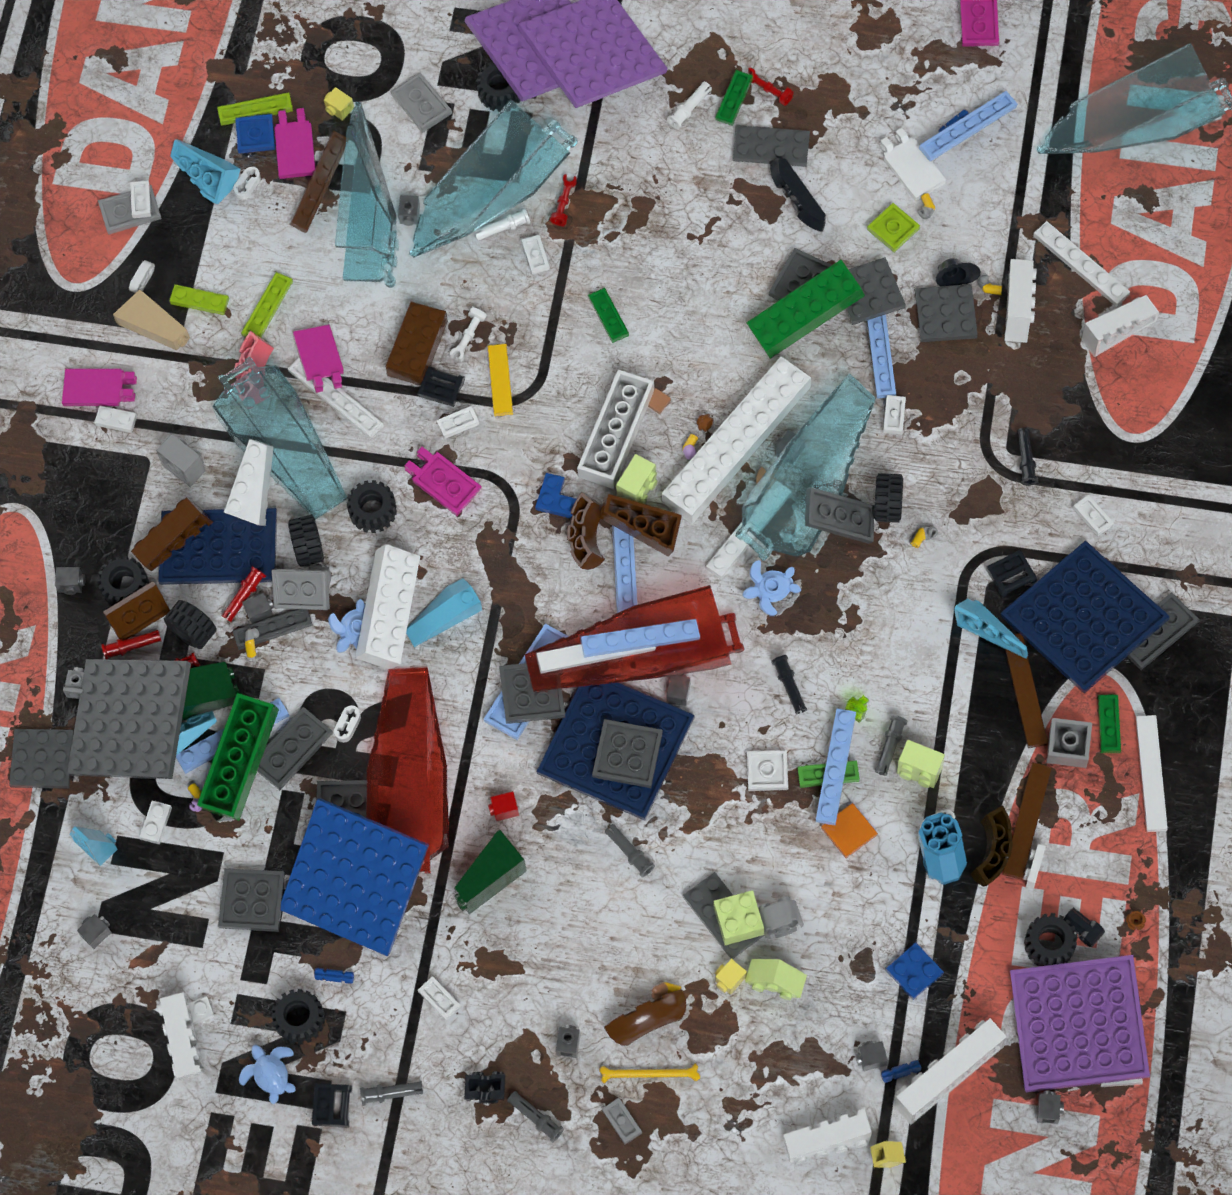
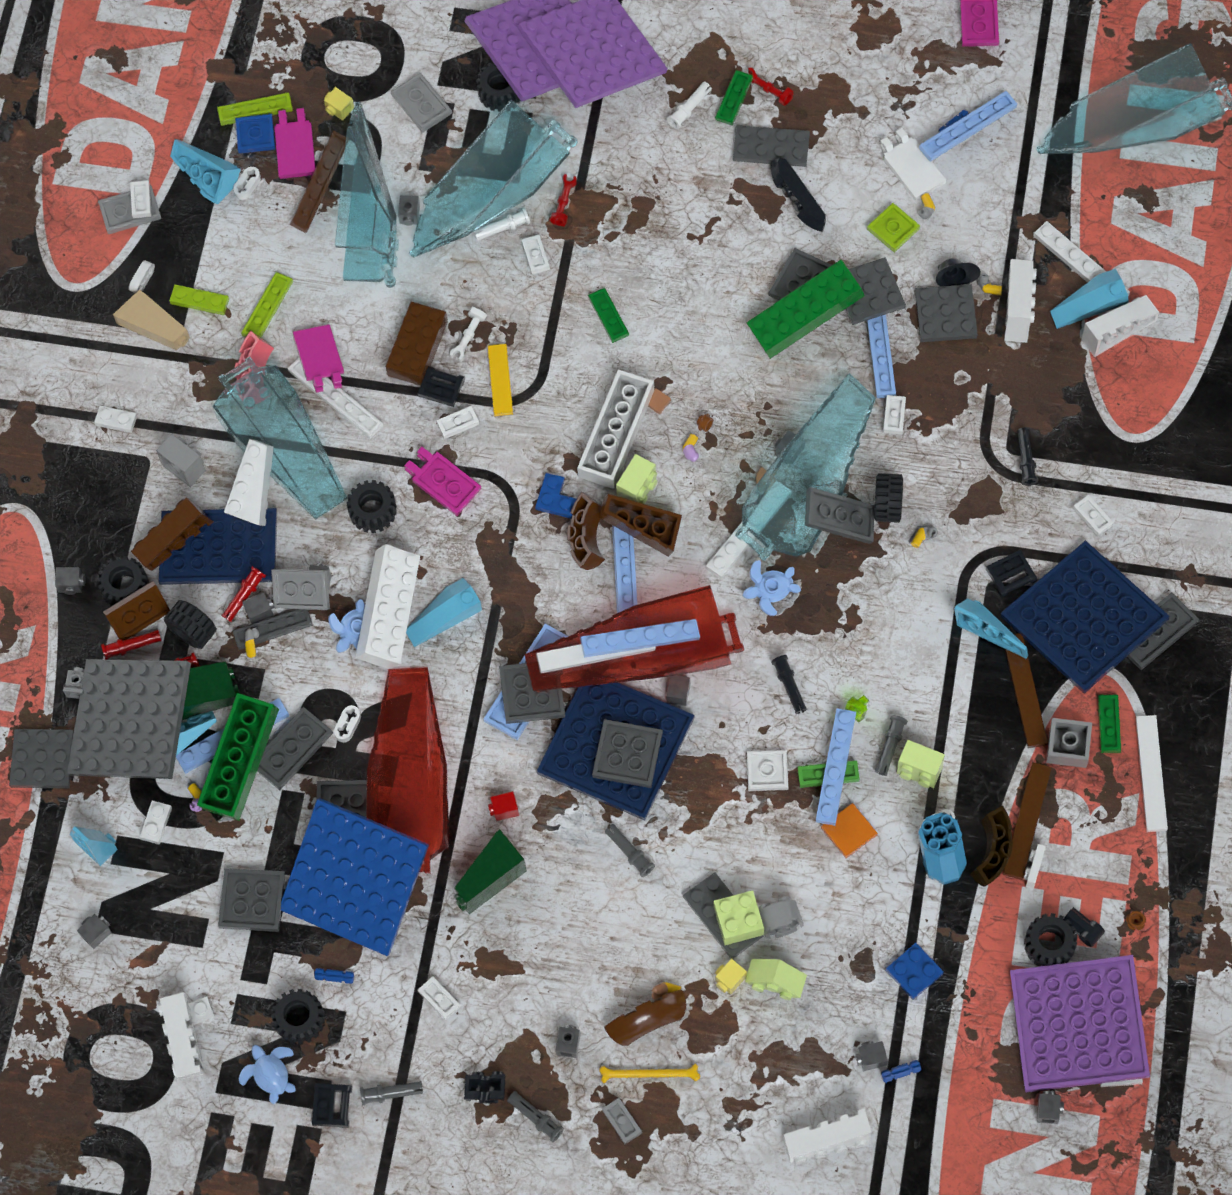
(97, 387): dark pink tile -> none
(305, 540): black tyre -> none
(736, 440): white brick -> none
(887, 1154): light yellow brick -> none
(949, 1071): white brick -> none
(1095, 297): none -> medium azure wedge

